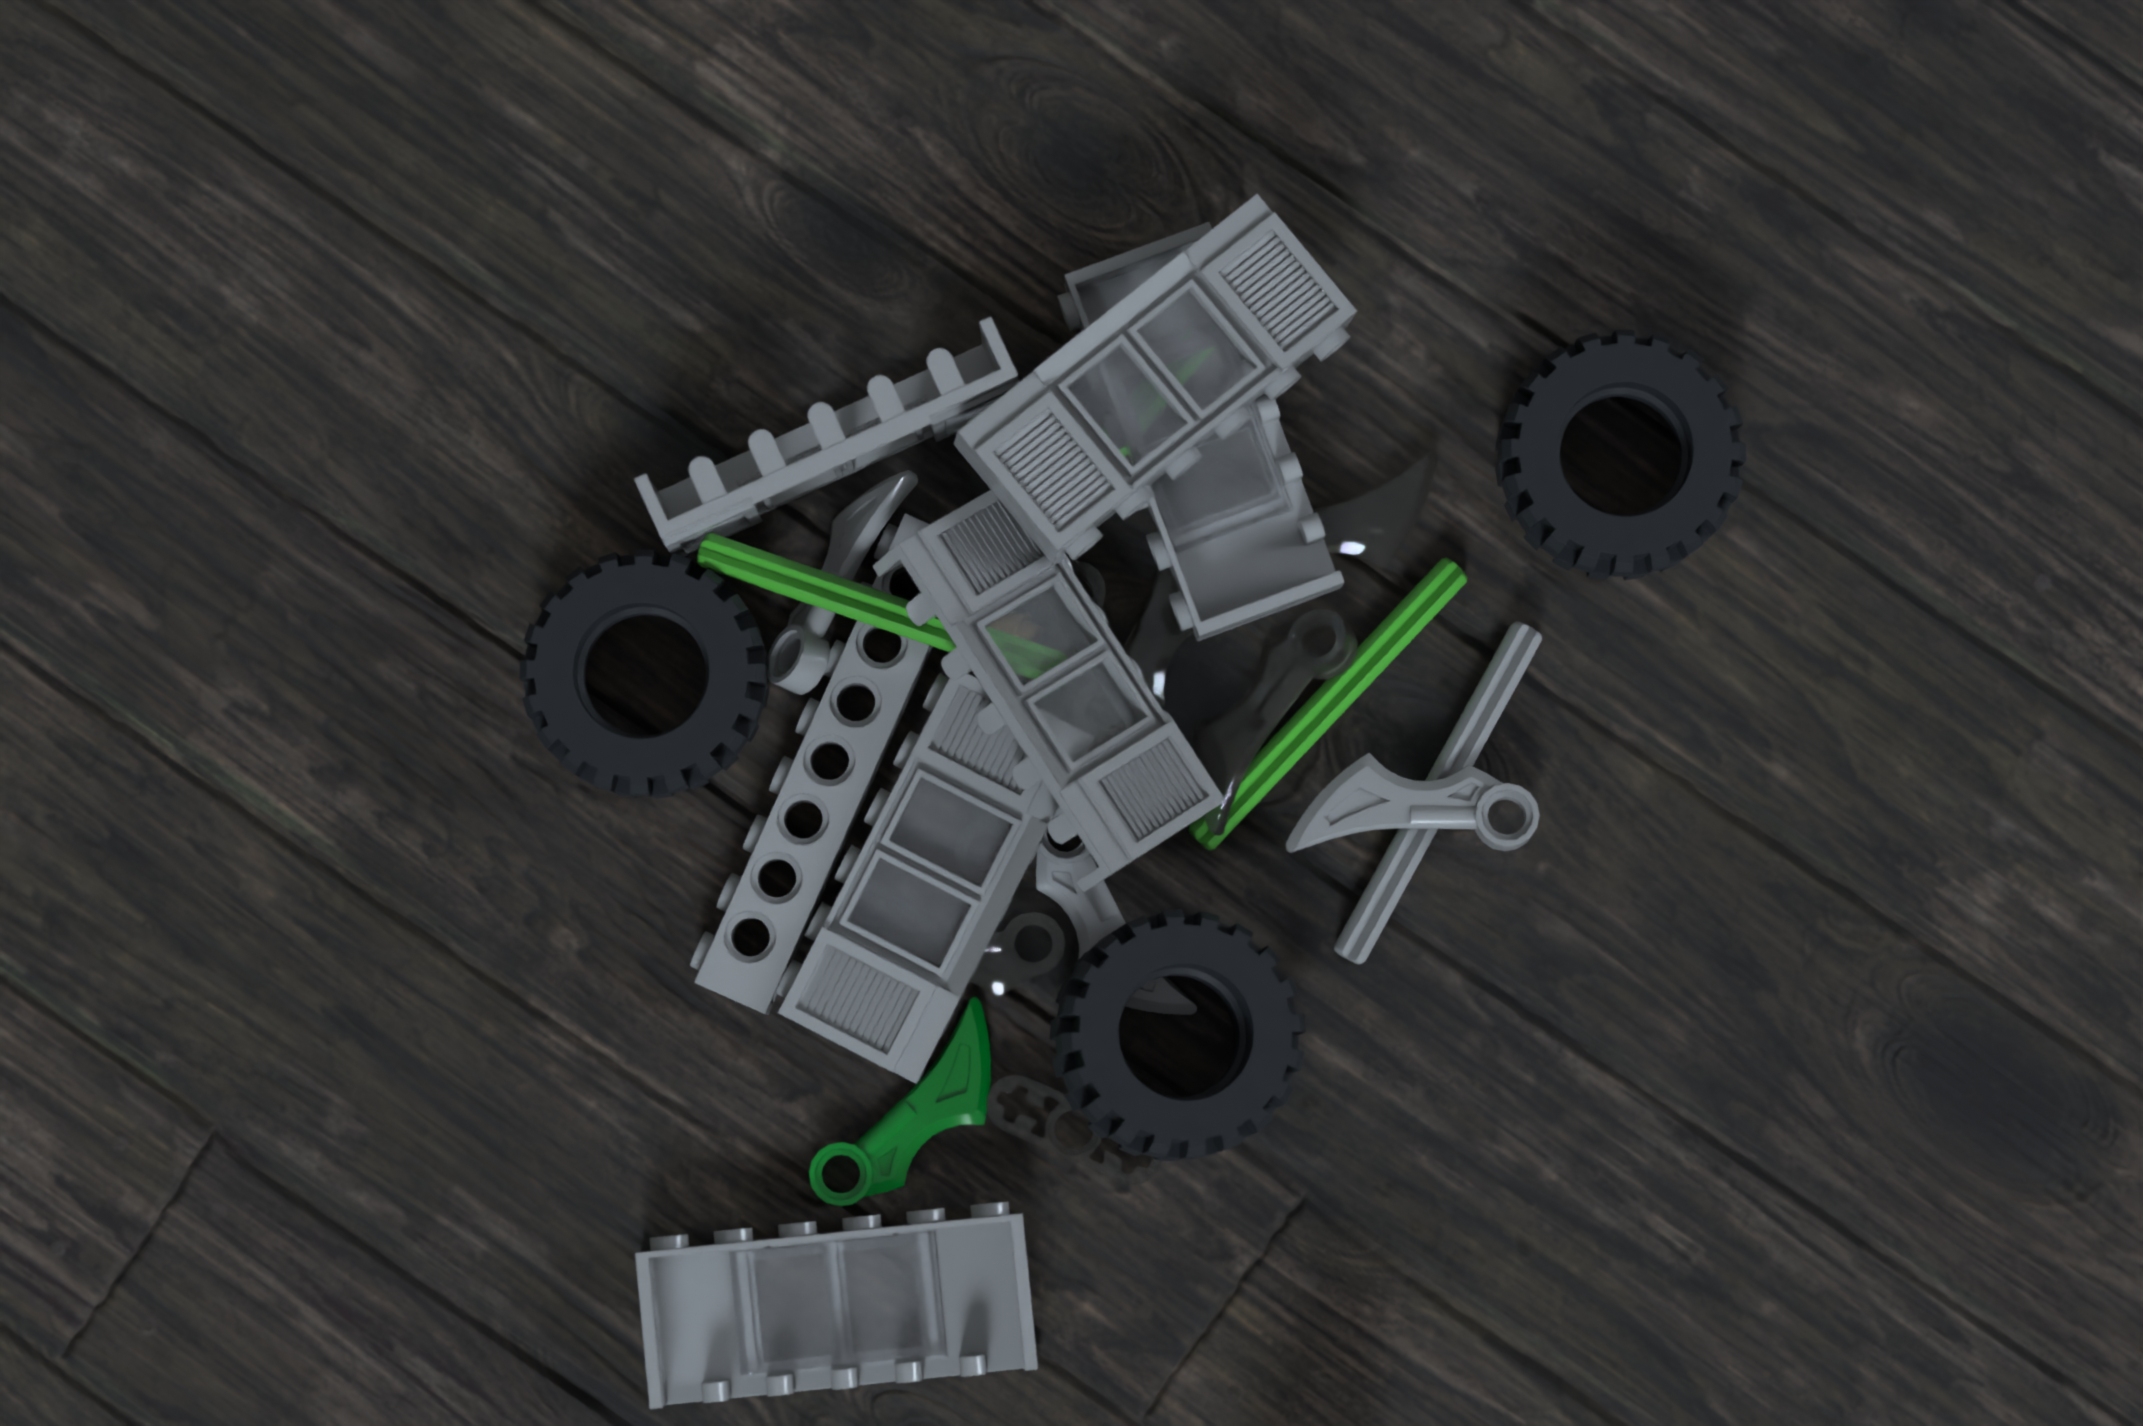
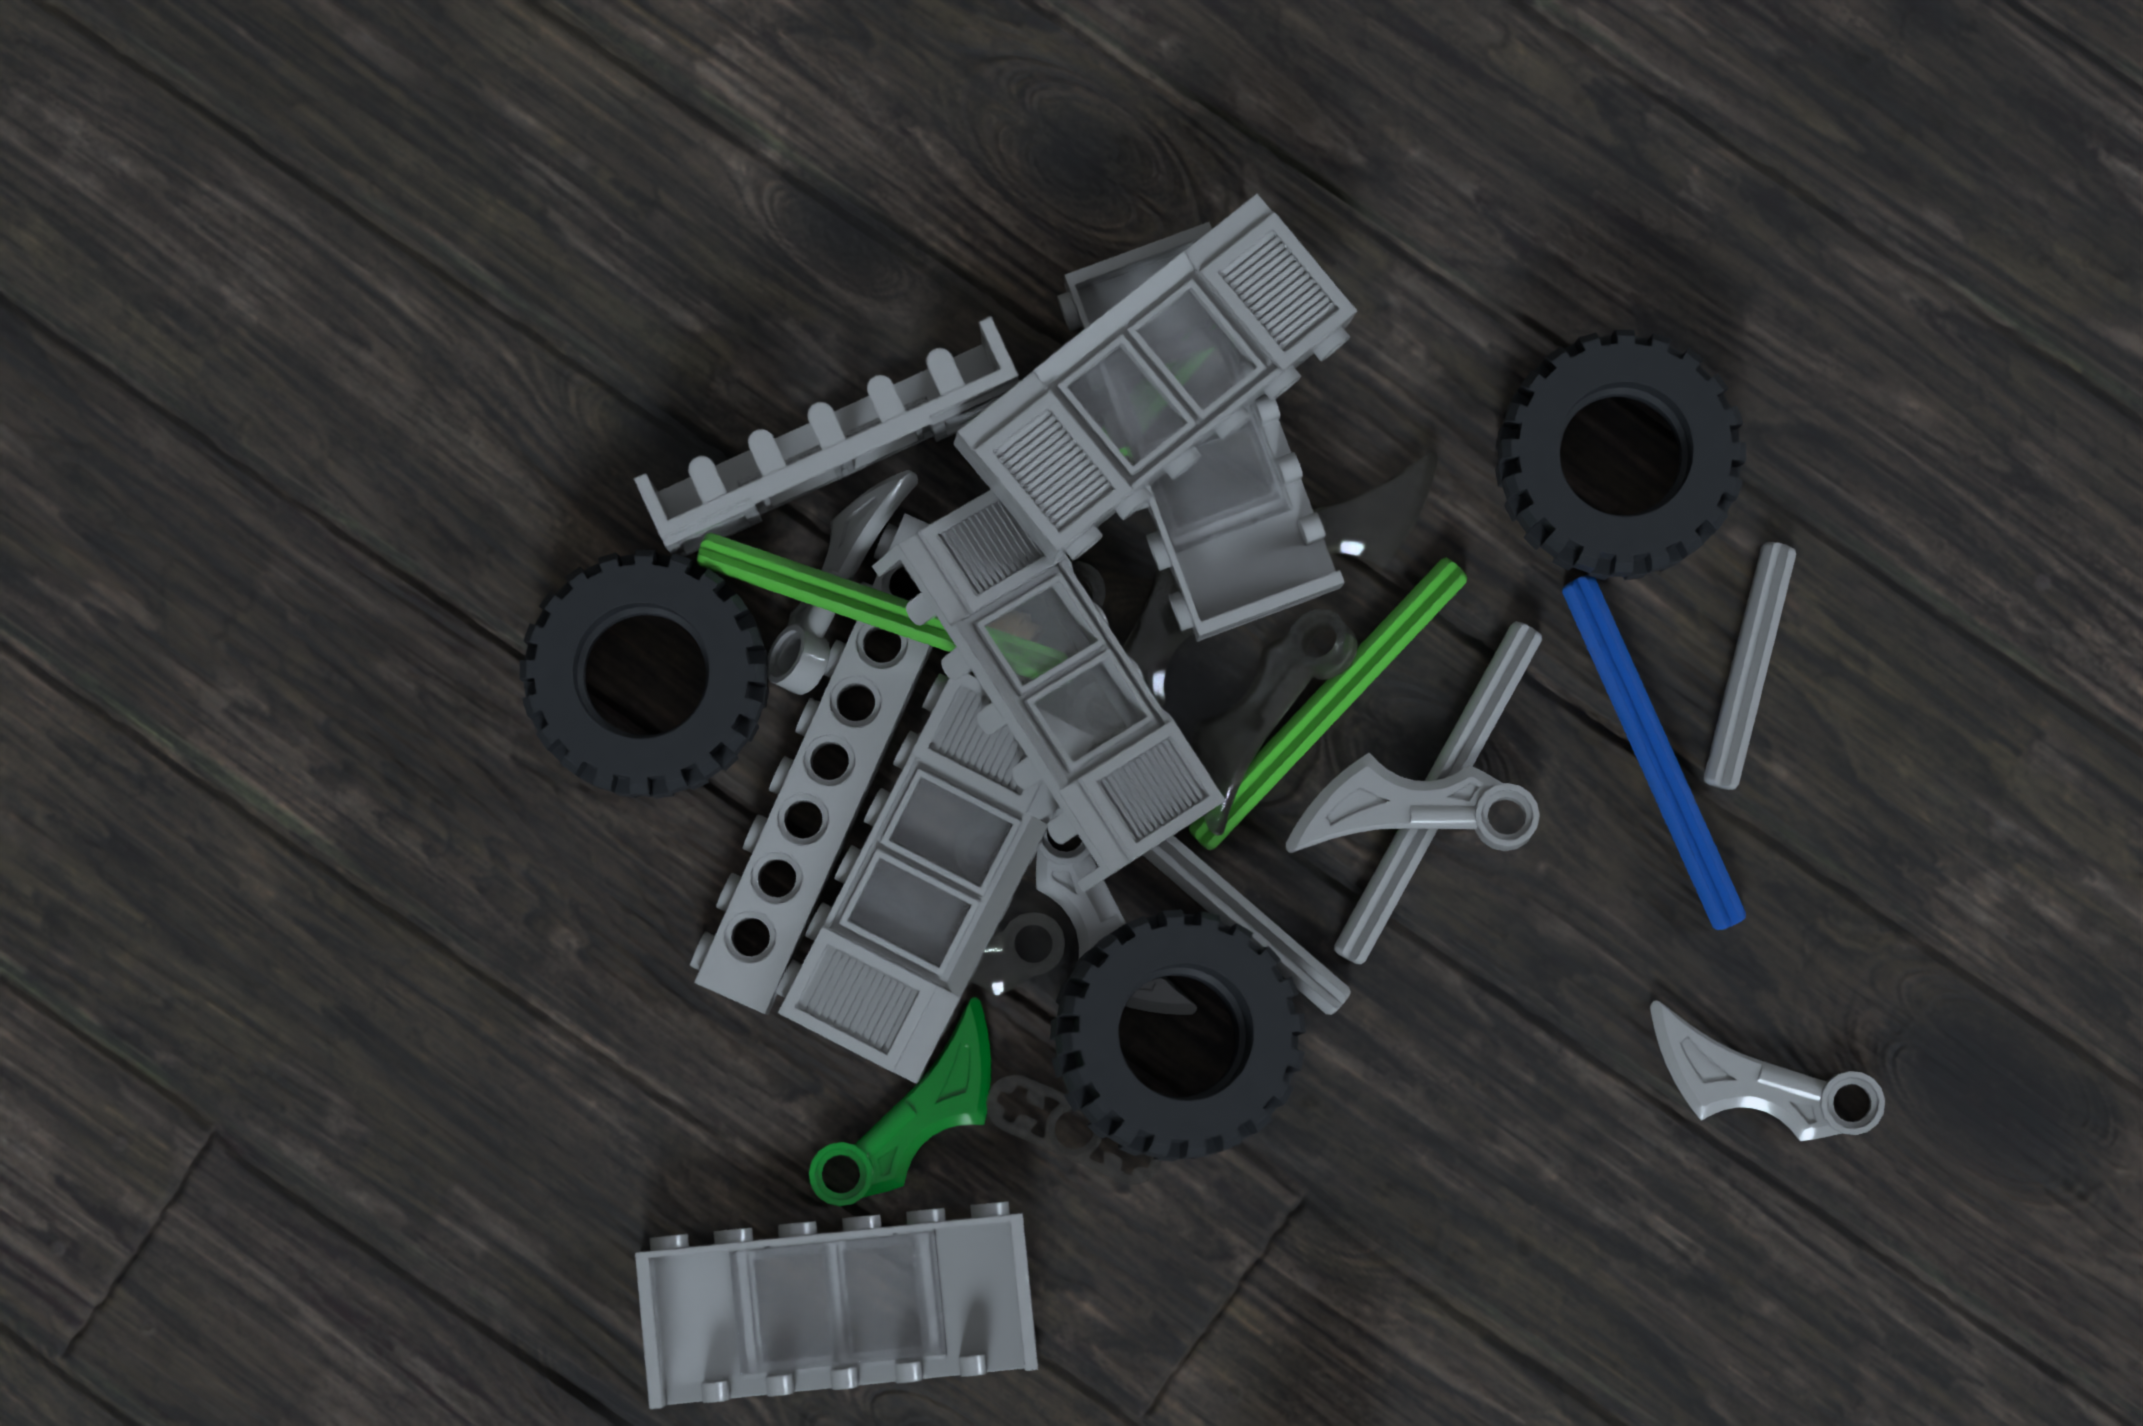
(1224, 900): none -> light grey axle
(1654, 752): none -> blue axle
(1723, 1079): none -> light grey piece
(1749, 665): none -> light grey axle

